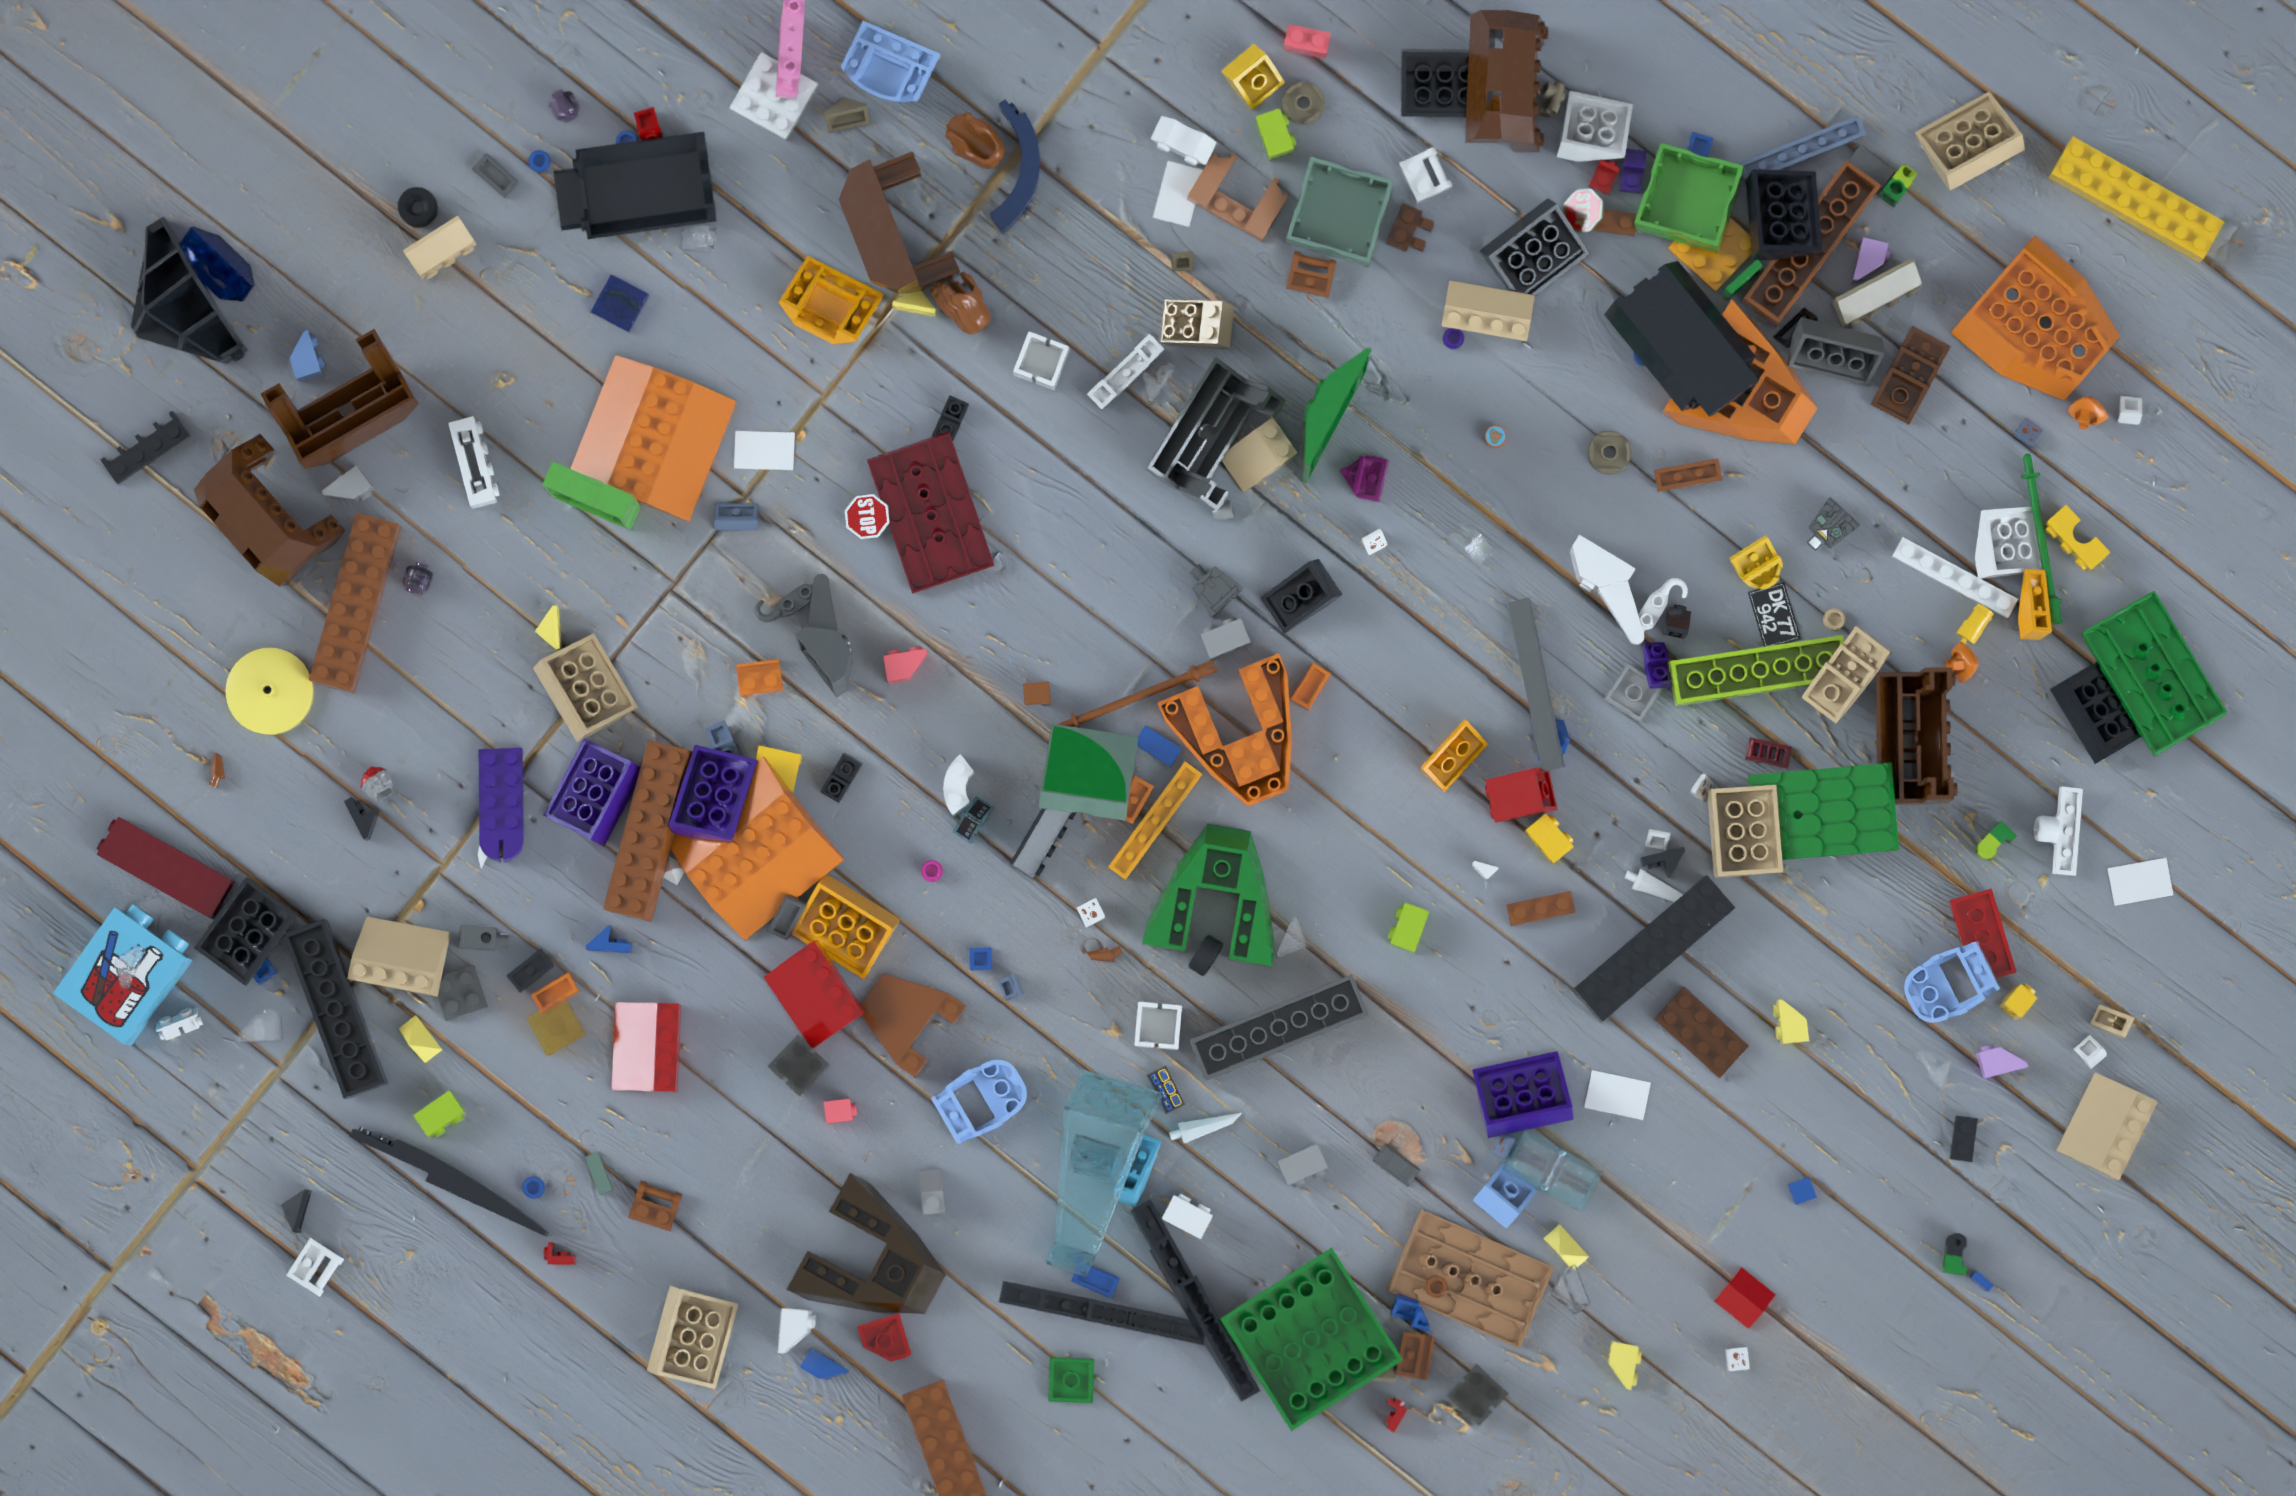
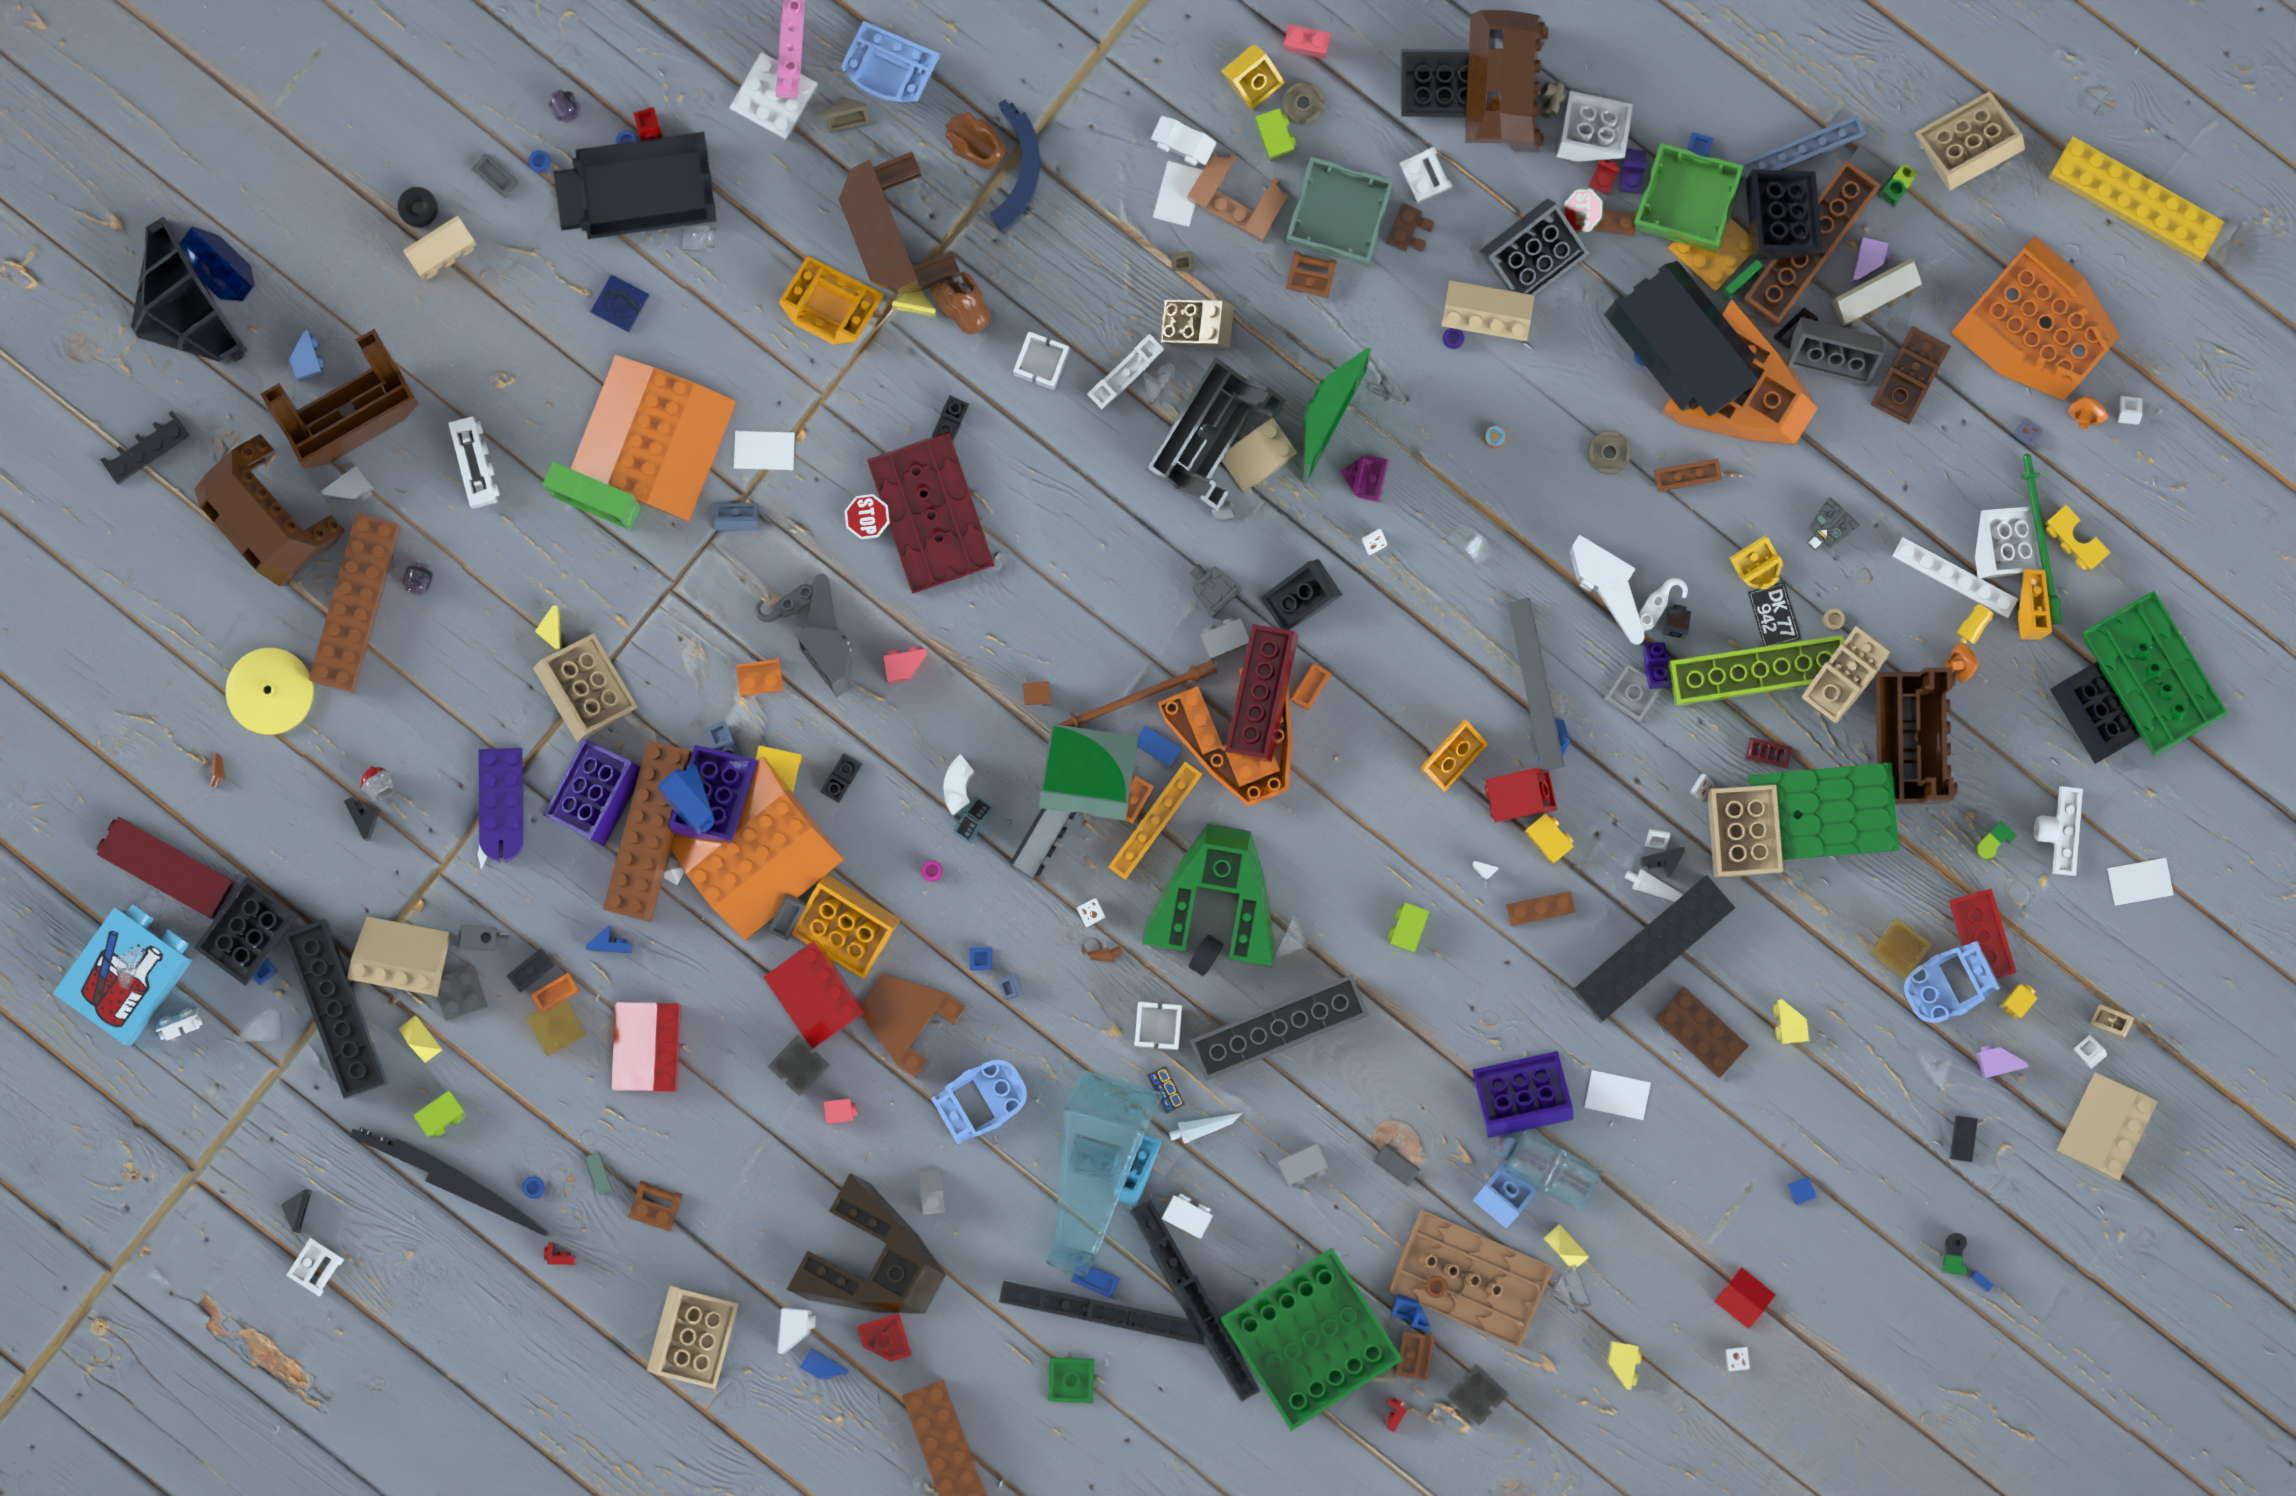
(687, 797): none -> blue slope
(1262, 692): none -> dark red arch
(1899, 949): none -> clear yellow brick

